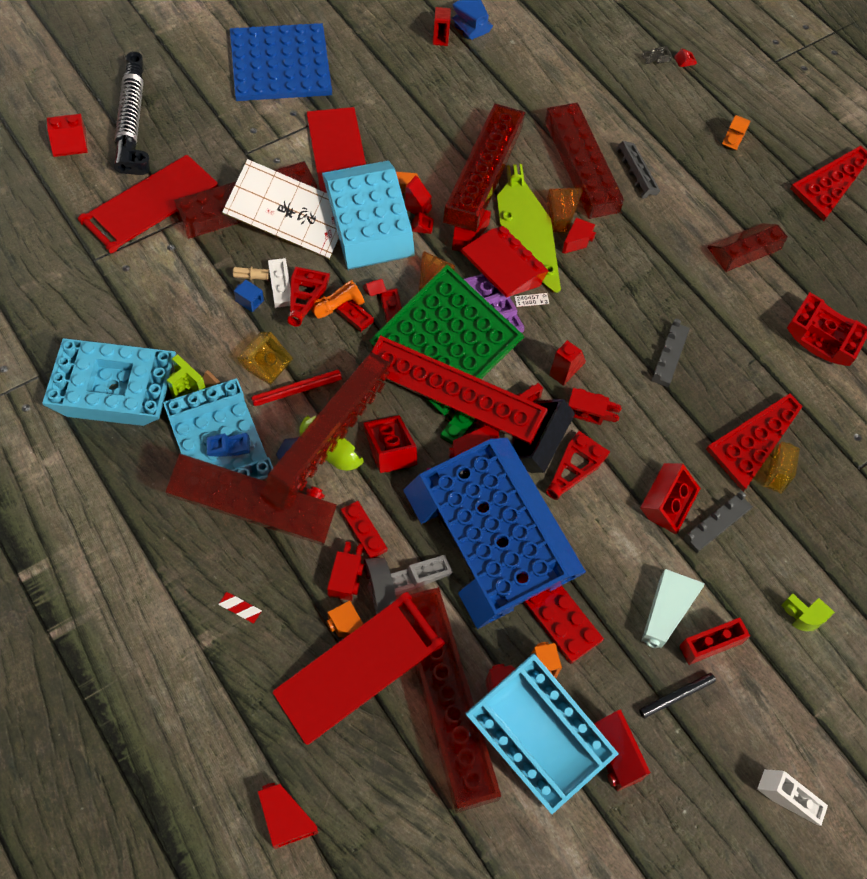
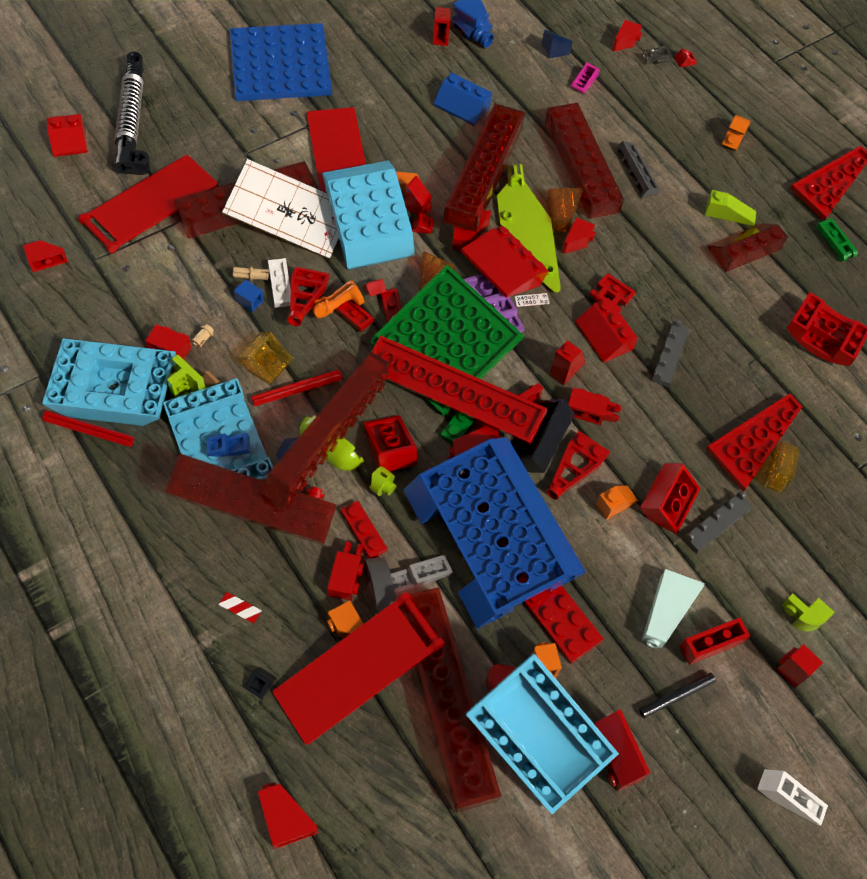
(44, 255): none -> red slope
(88, 428): none -> red axle
(166, 339): none -> red brick
(205, 332): none -> tan pin
(260, 682): none -> black slope
(382, 484): none -> lime piece
(463, 99): none -> blue slope
(485, 38): none -> blue wheel
(556, 45): none -> dark blue slope
(587, 68): none -> dark pink slope
(606, 330): none -> red slope
(615, 289): none -> red plate
(615, 501): none -> orange slope
(627, 36): none -> red slope
(726, 207): none -> lime slope
(798, 665): none -> red brick
(837, 239): none -> green plate

